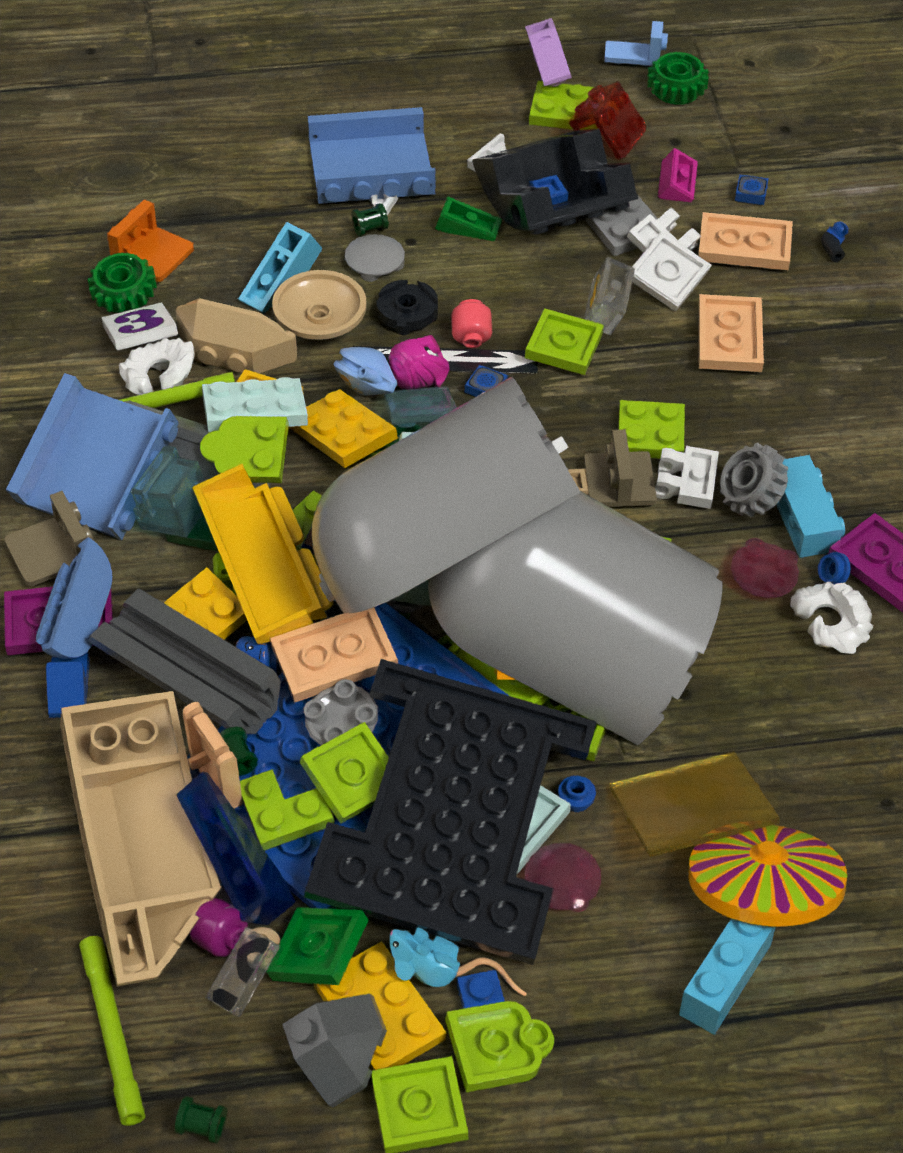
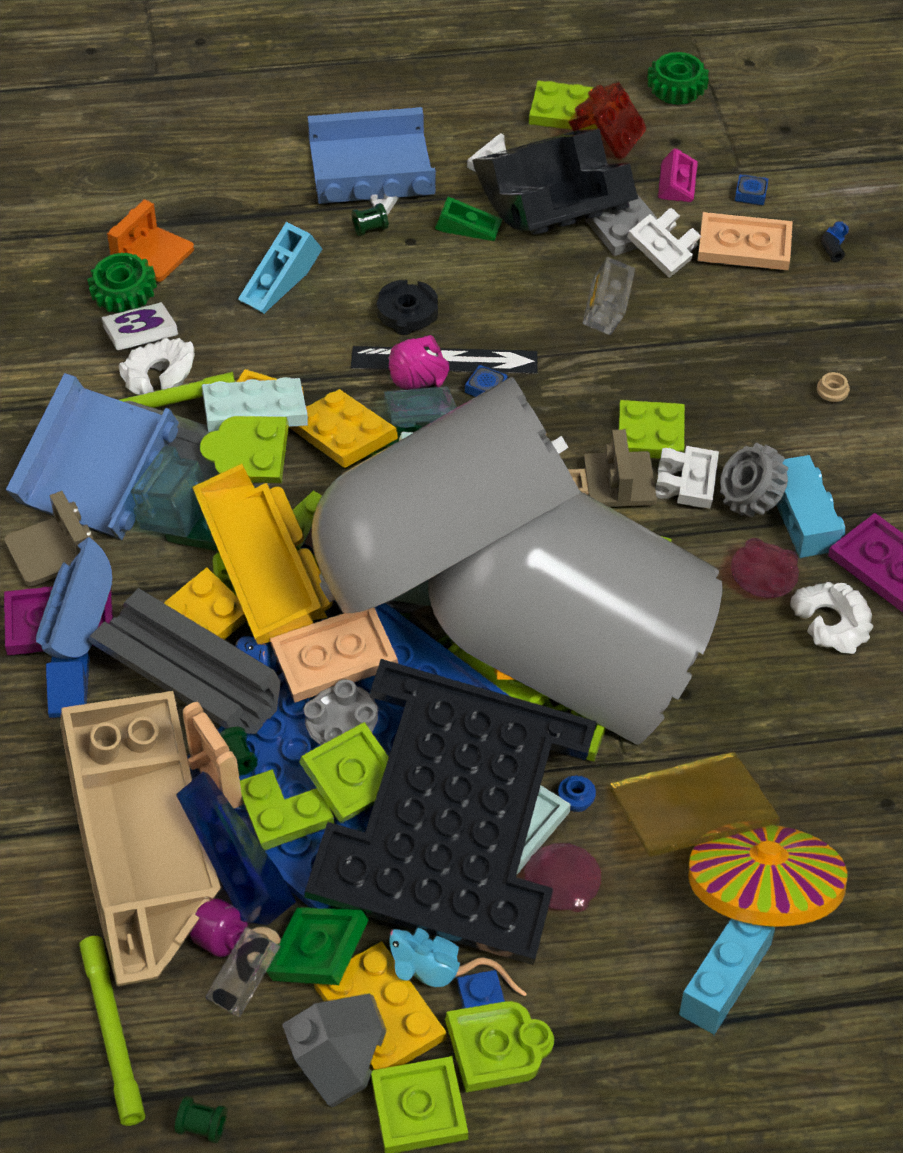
(234, 337): tan wedge -> none
(319, 304): tan dish -> none
(365, 371): light blue hat -> none
(374, 256): light grey dish -> none
(471, 323): coral head -> none
(548, 53): lavender slope -> none
(556, 188): blue tile -> none
(564, 341): lime plate -> none
(638, 53): light blue bracket -> none
(669, 271): white tile -> none
(730, 333): light nougat plate -> none
(833, 387): none -> tan plate
(834, 568): blue plate -> none

